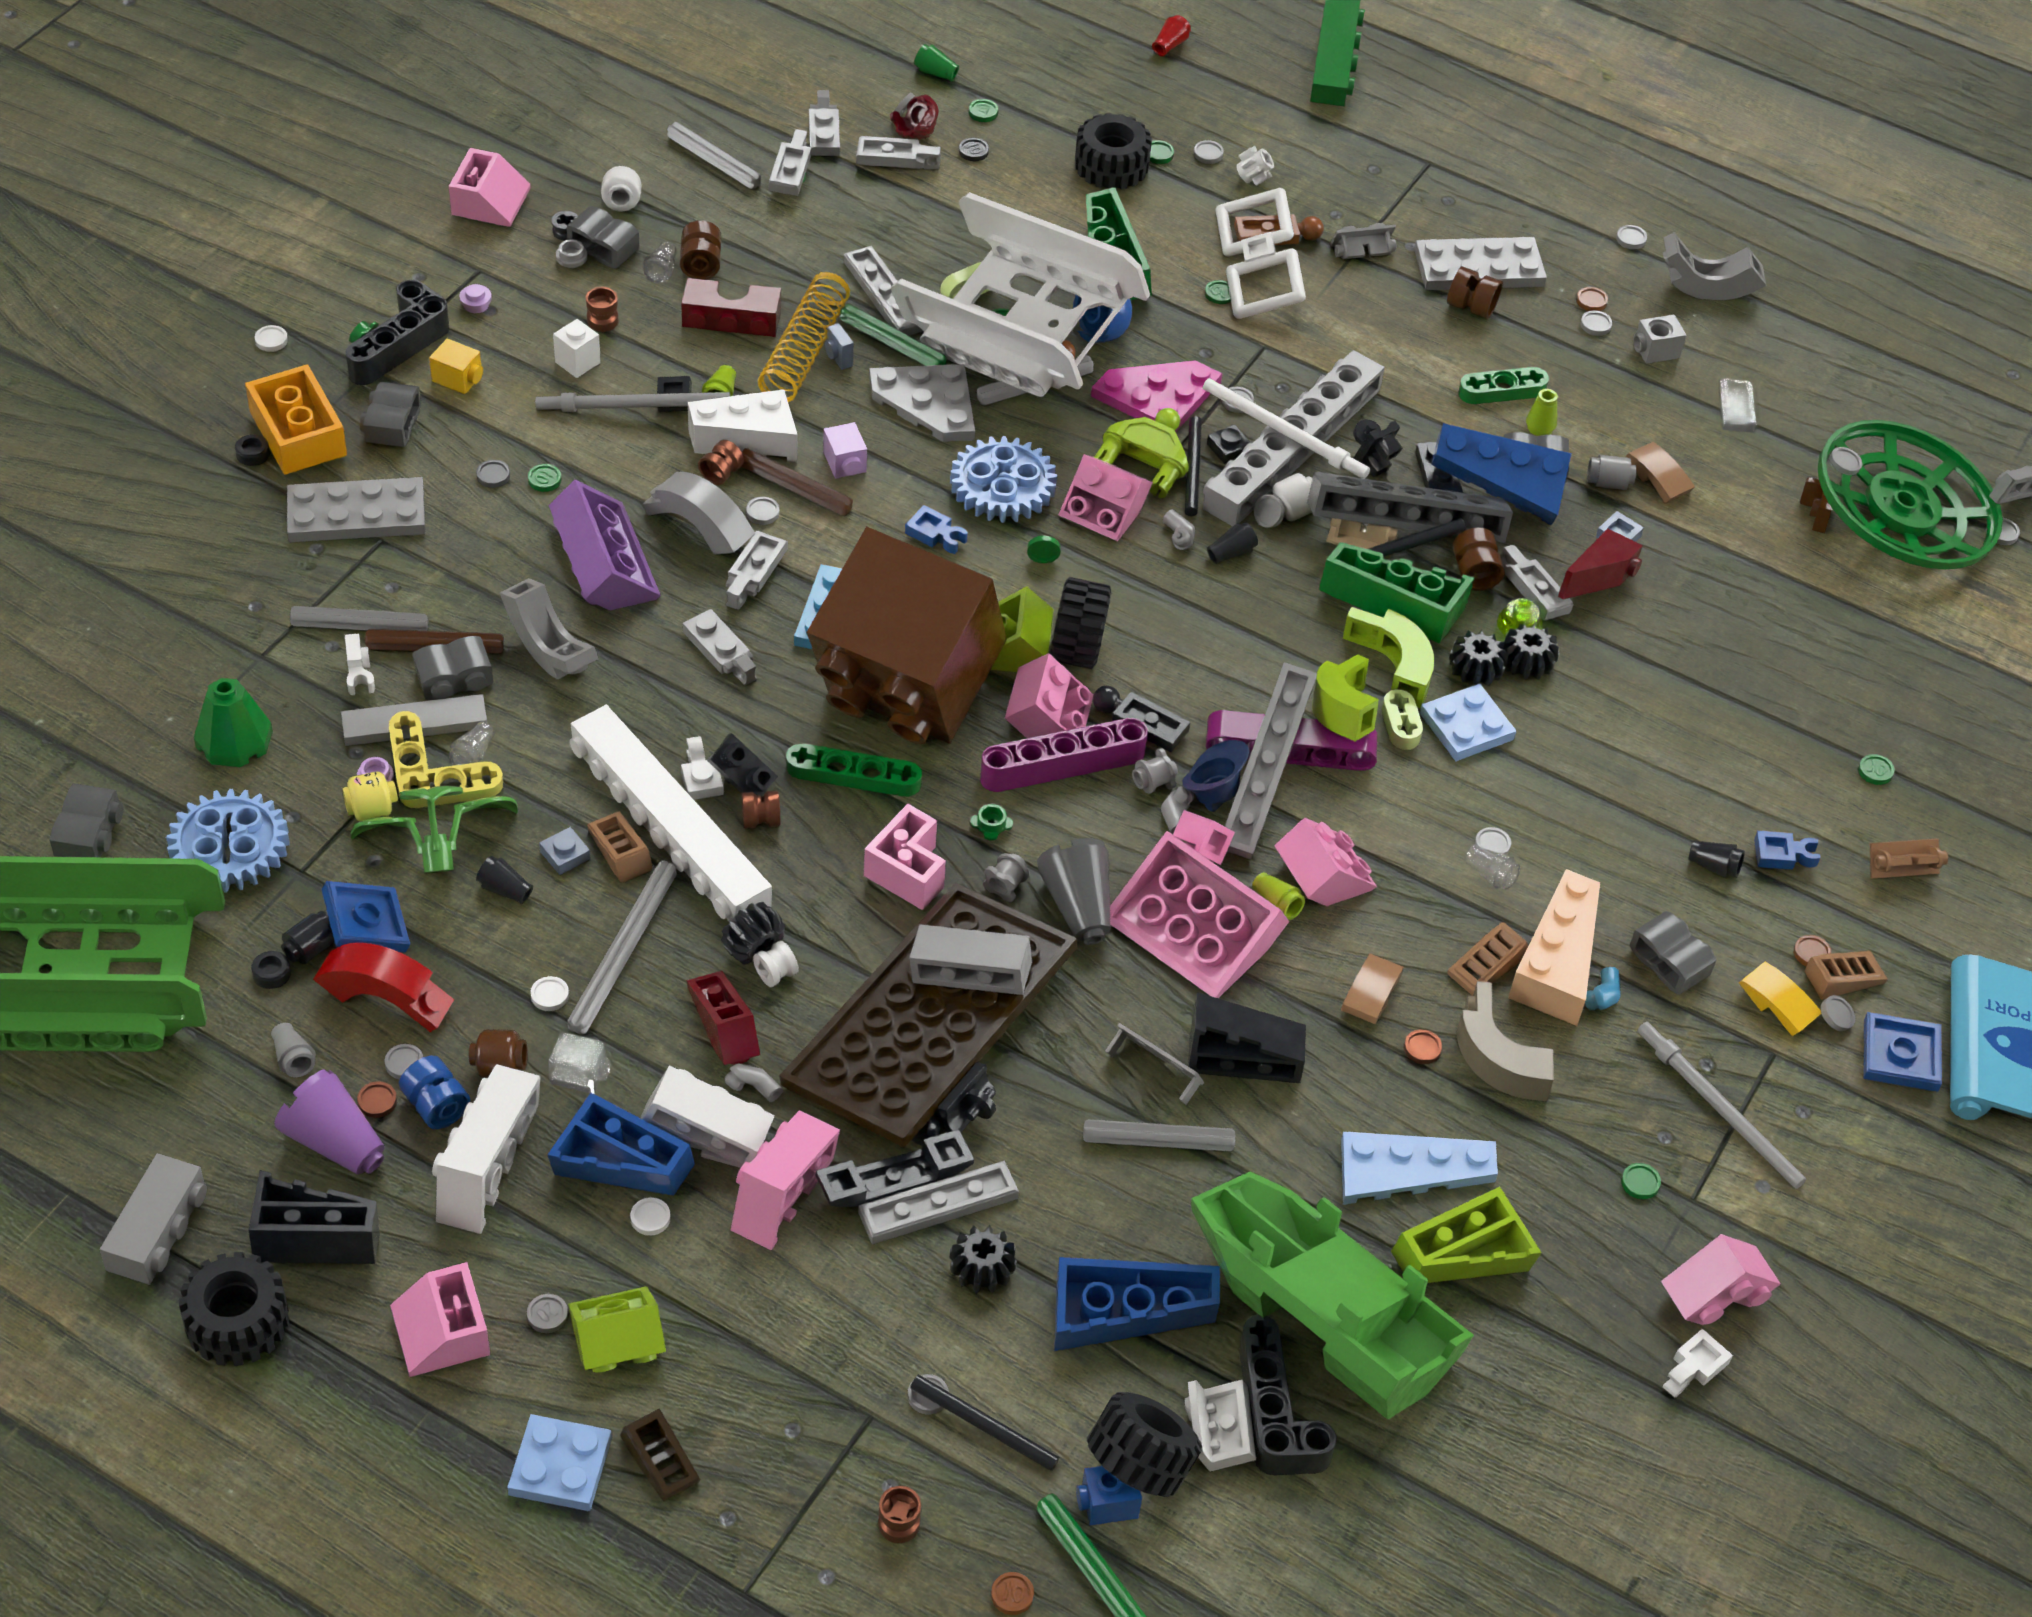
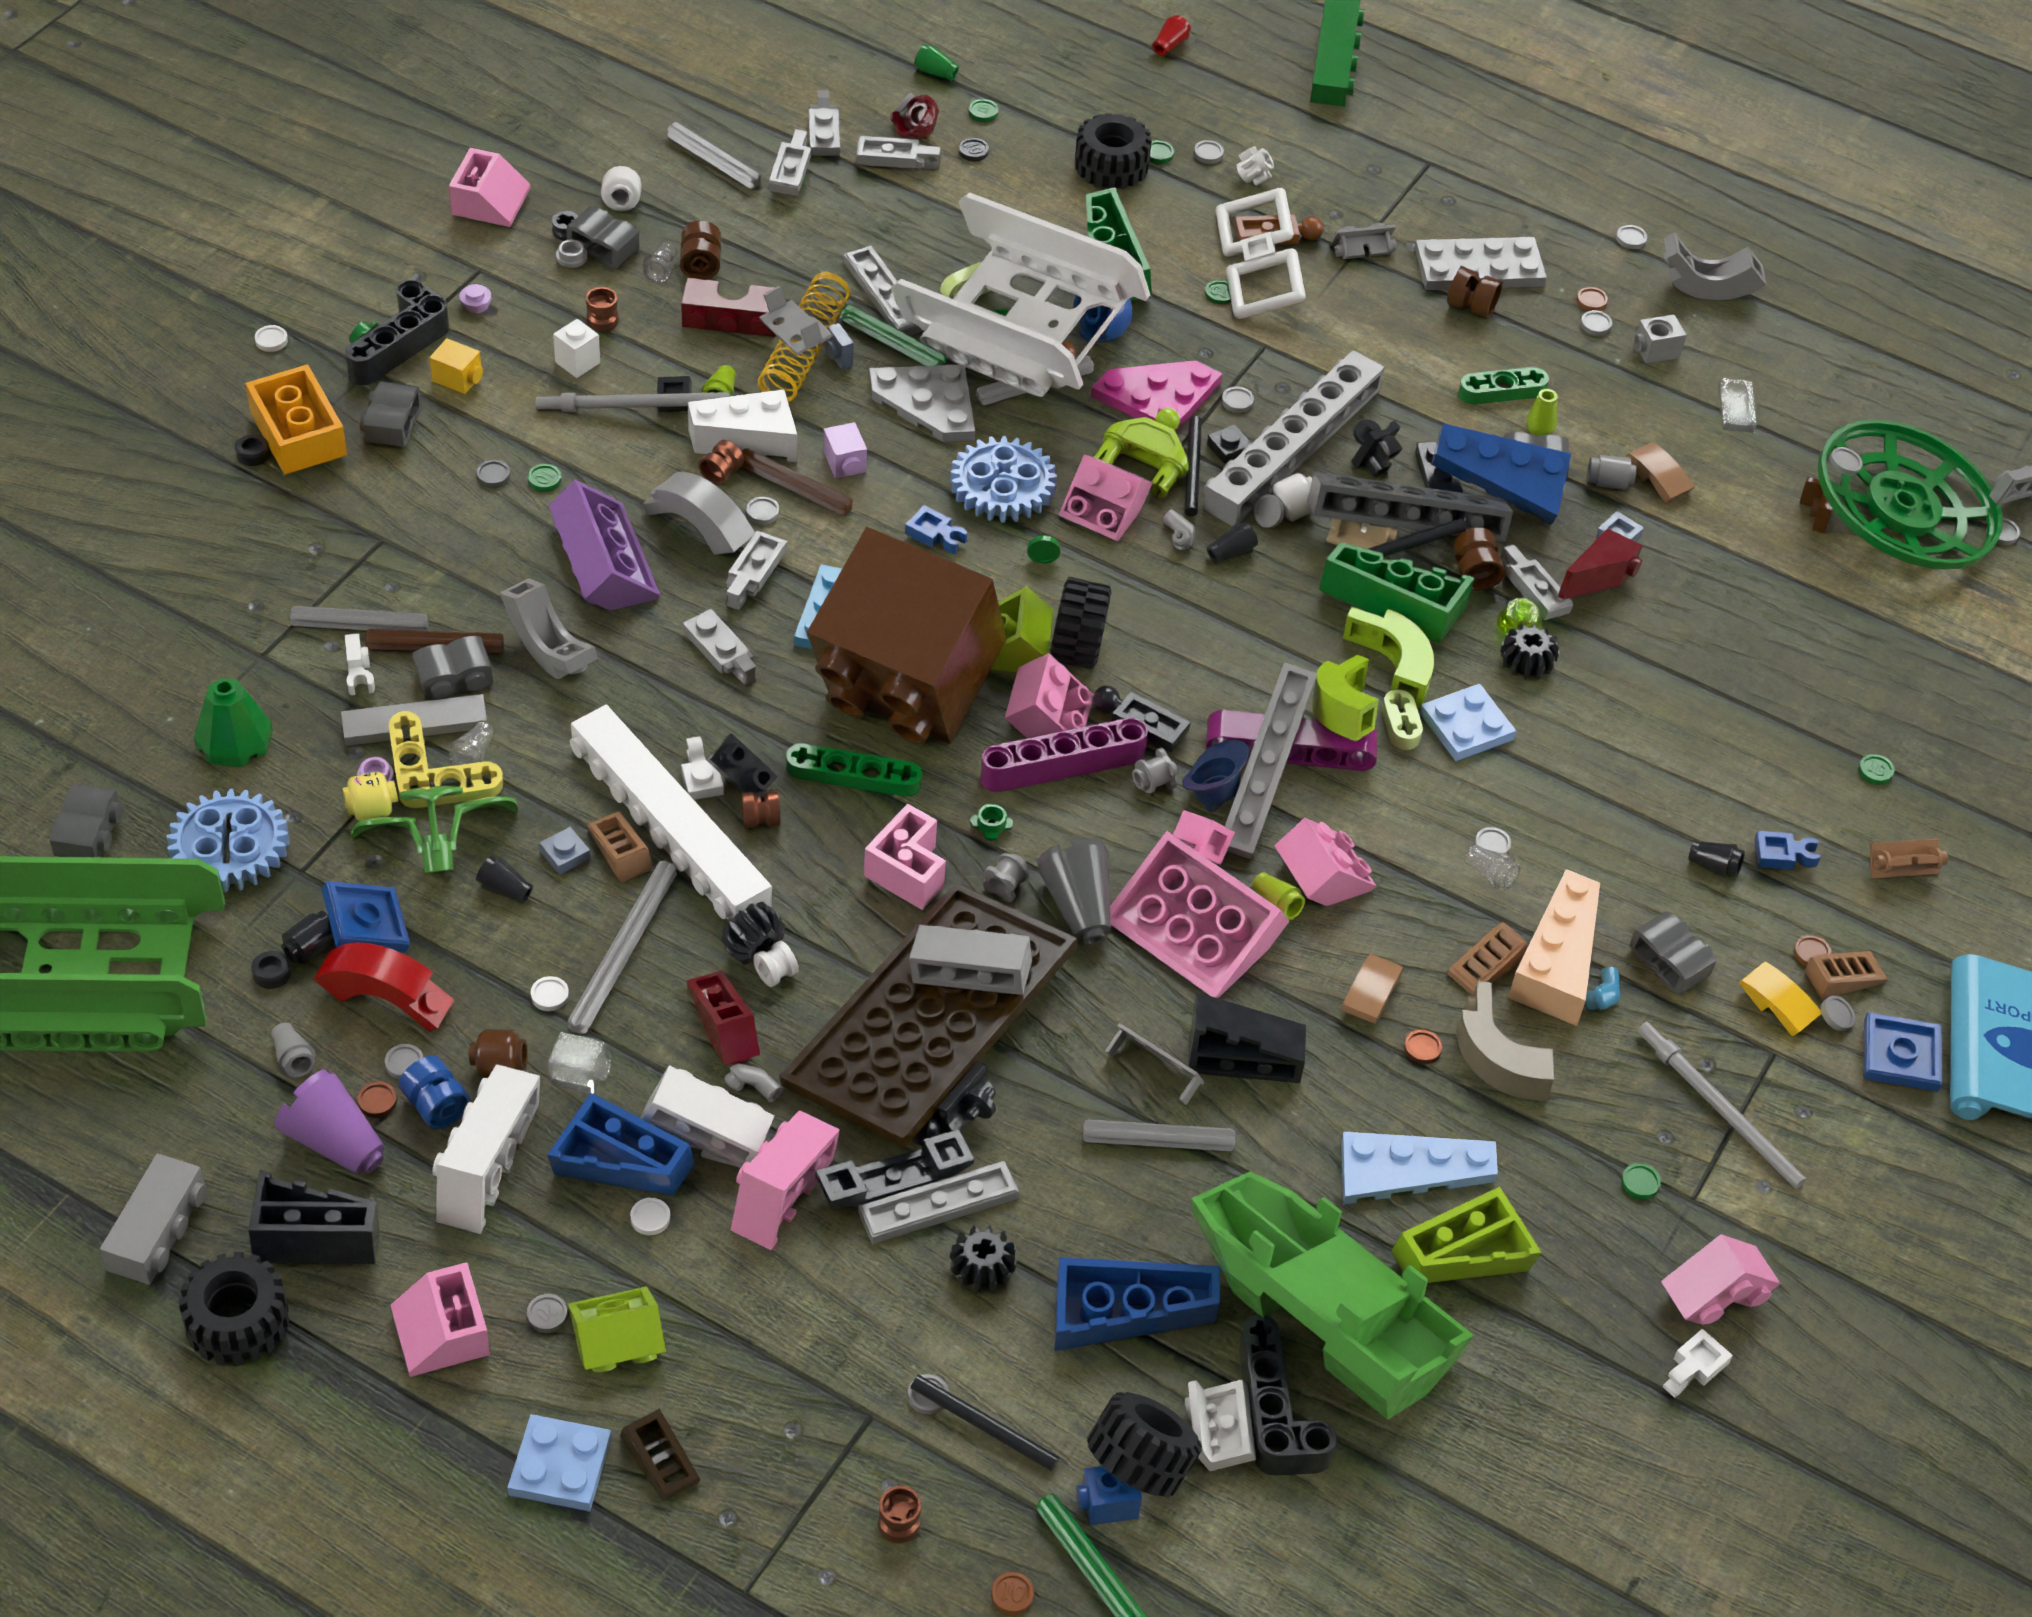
(355, 509): light grey plate -> none
(795, 323): none -> light grey piece
(1174, 805): light grey arm -> none
(1337, 456): white bar -> none
(1478, 658): black gear -> none

